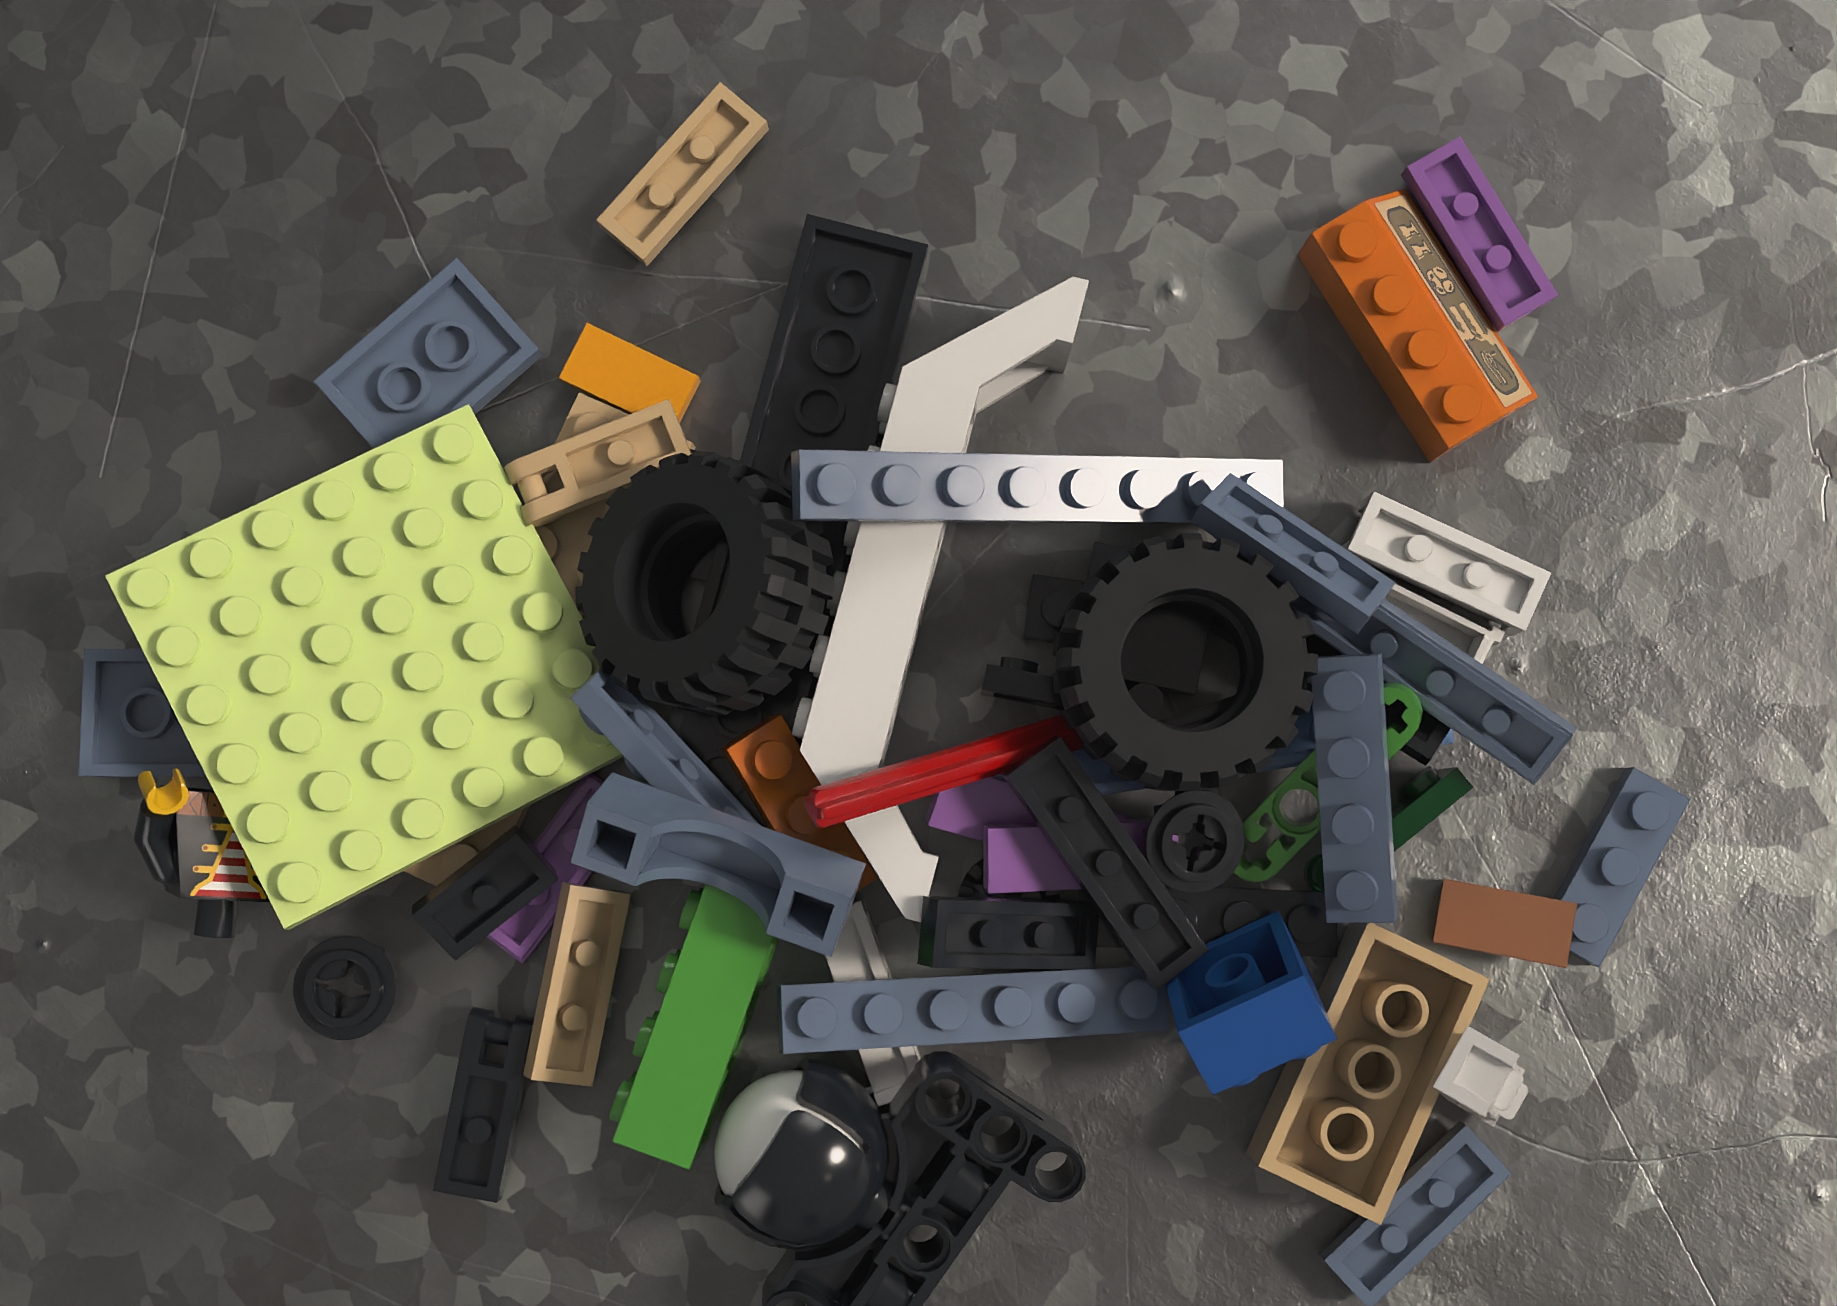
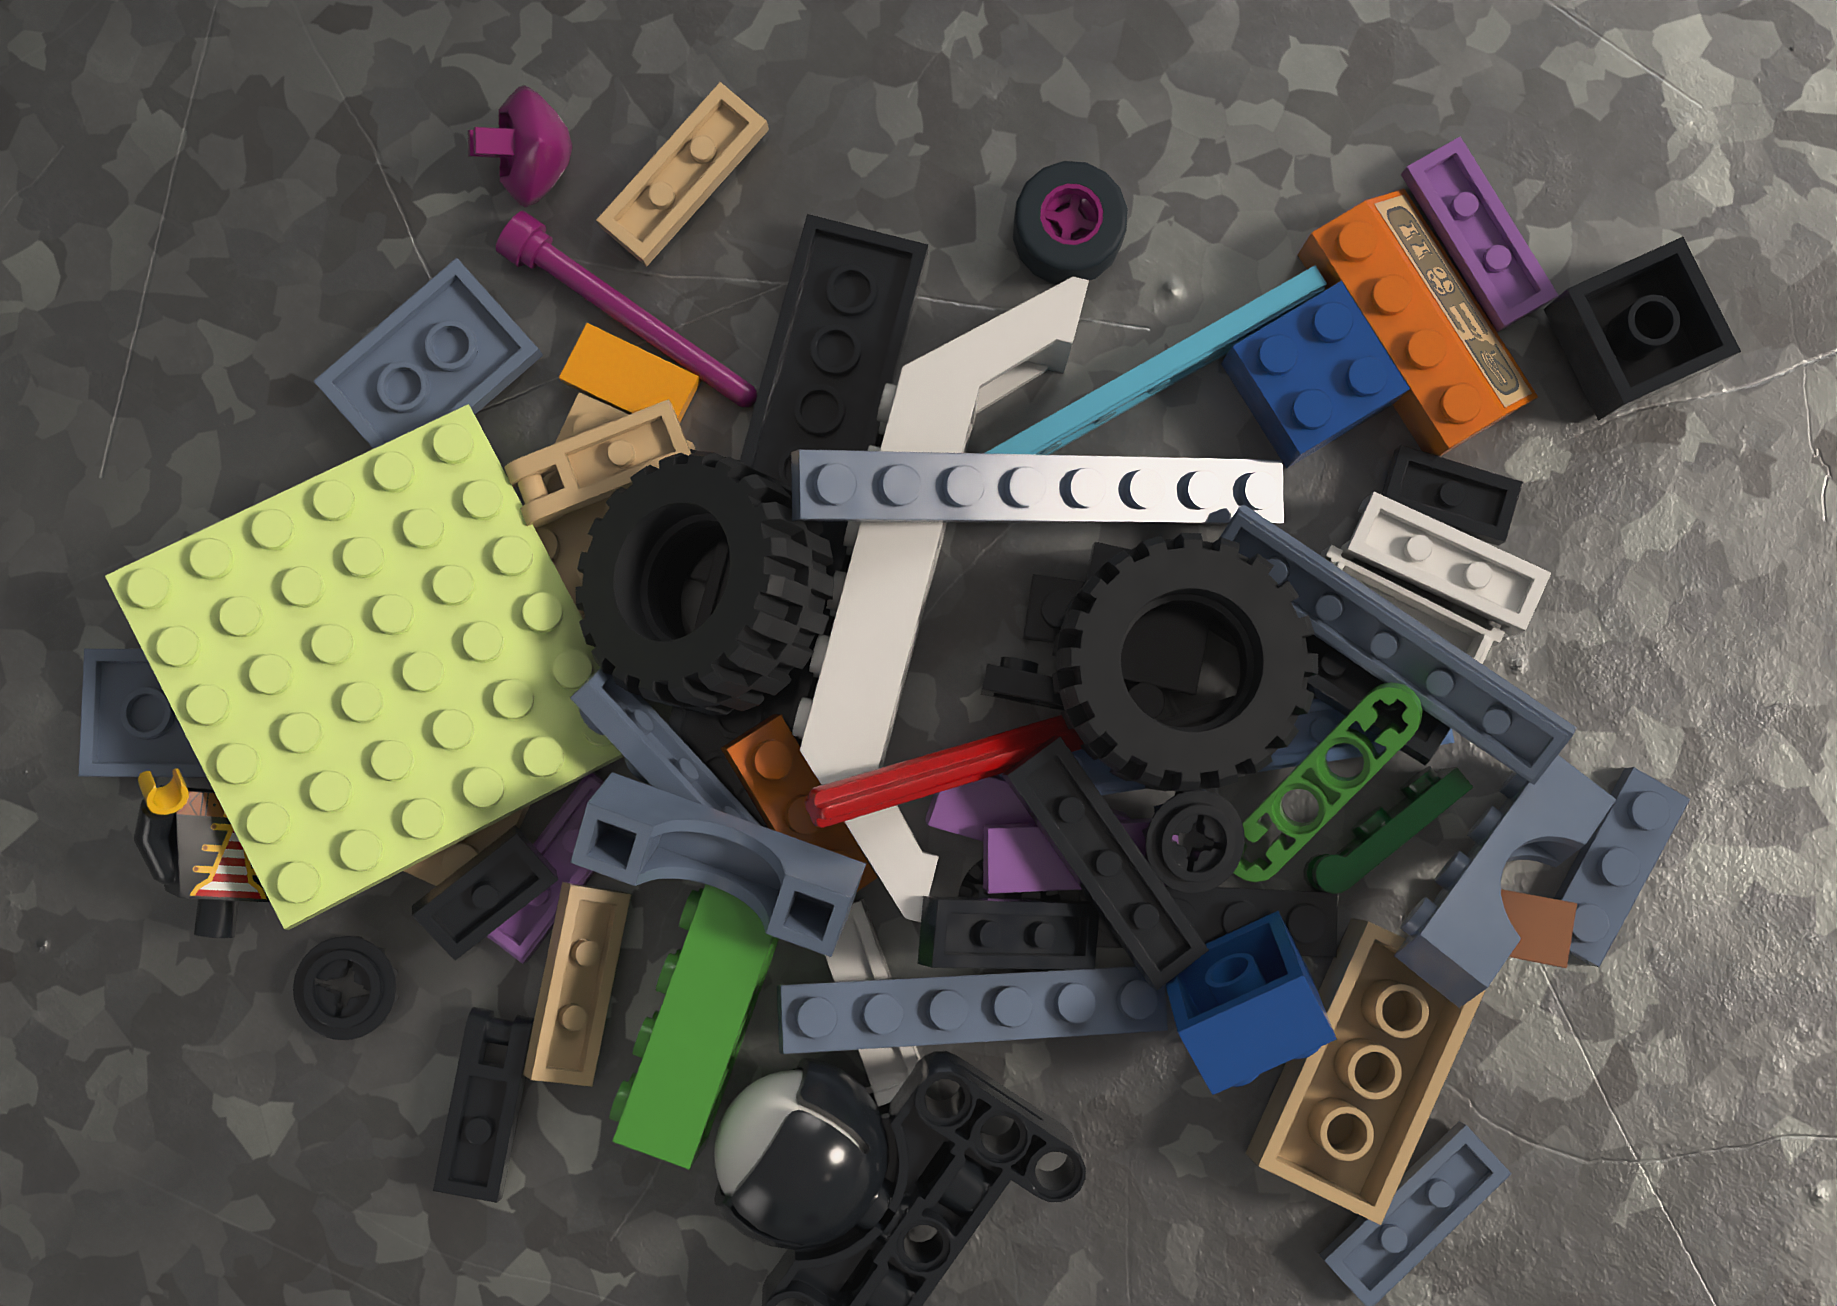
(527, 243): none -> magenta piece
(530, 145): none -> magenta piece
(1076, 200): none -> black wheel
(1162, 369): none -> medium azure tile
(1309, 560): sand blue plate -> none
(1314, 374): none -> blue brick
(1354, 789): sand blue plate -> none
(1453, 493): none -> black plate
(1465, 931): none -> sand blue arch
(1483, 1078): white container -> none
(1641, 328): none -> black brick

